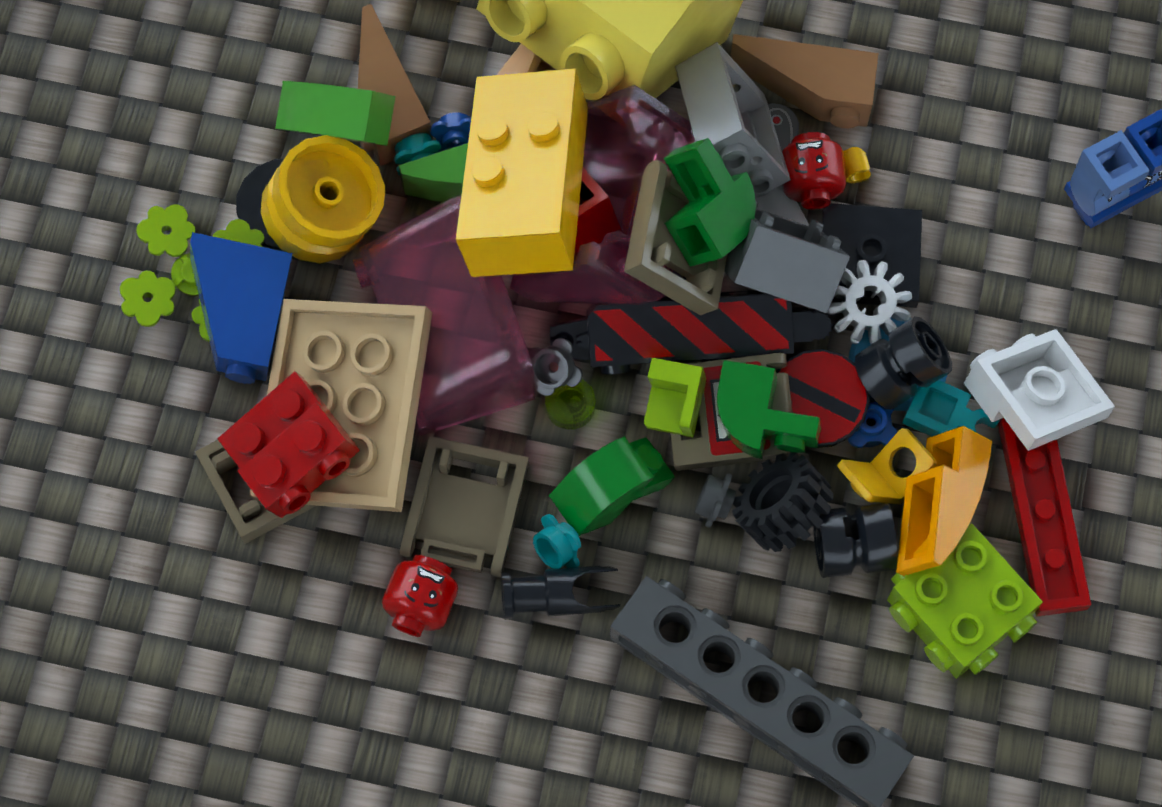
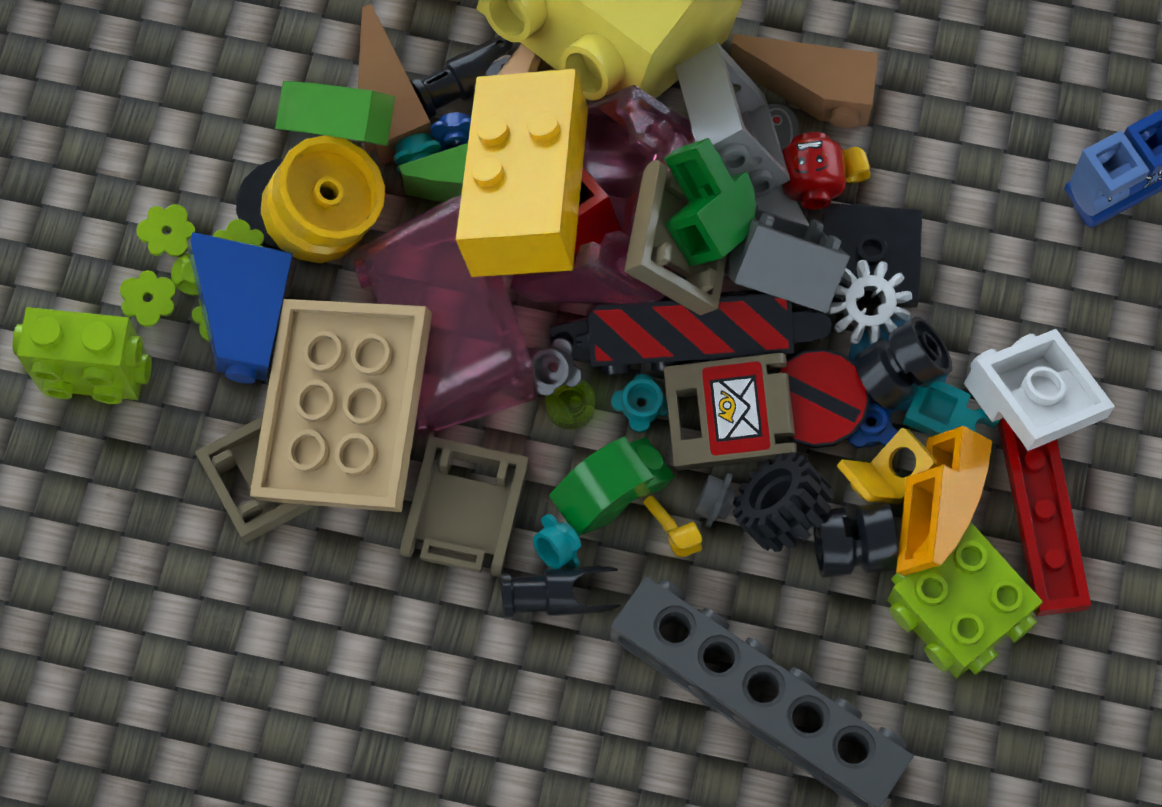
(82, 354): none -> lime brick
(288, 446): red plate -> none
(420, 595): red head -> none
(460, 75): none -> black piece
(640, 388): none -> teal plate
(674, 397): lime panel -> none
(682, 539): none -> yellow hand
(747, 415): green brick -> none

